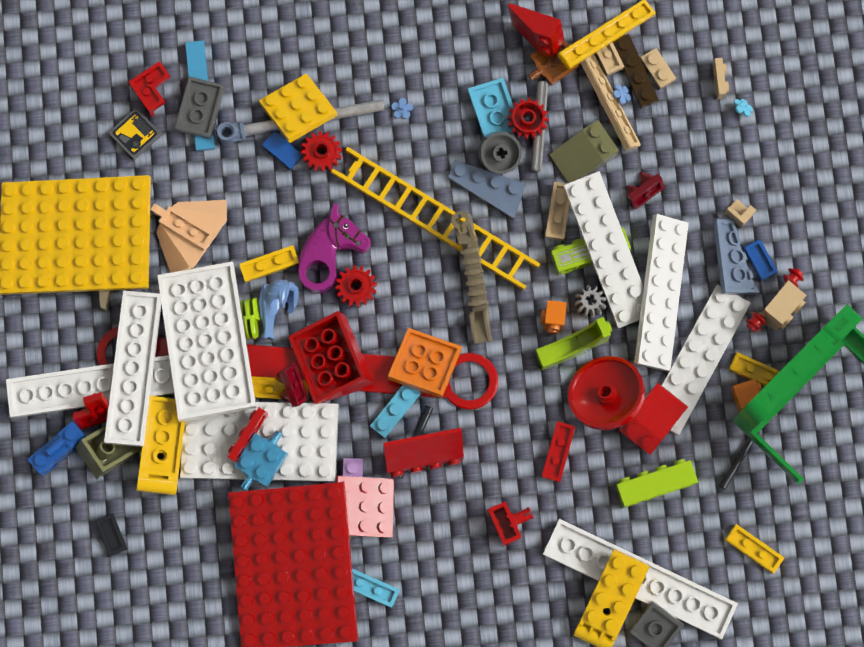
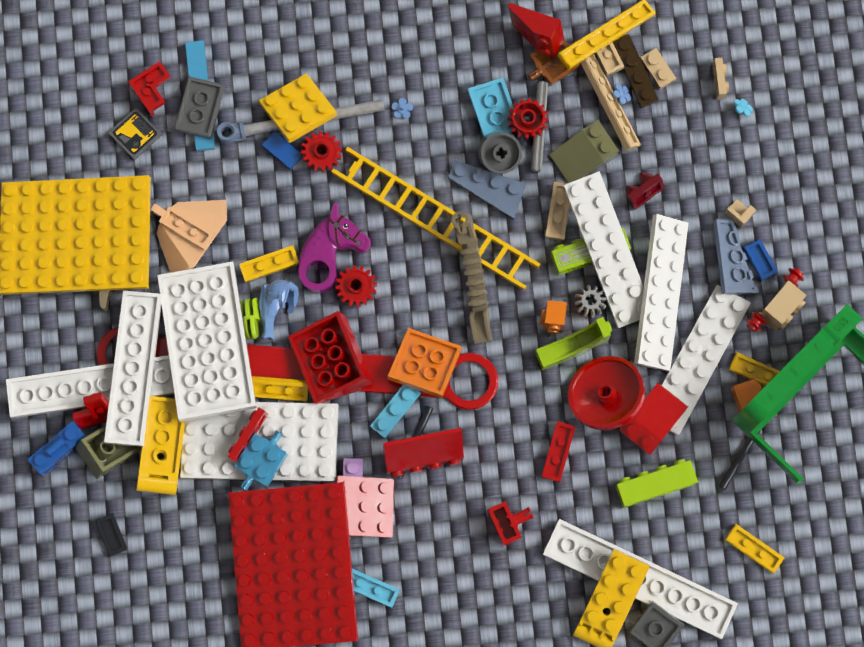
(294, 387): dark red tile -> none

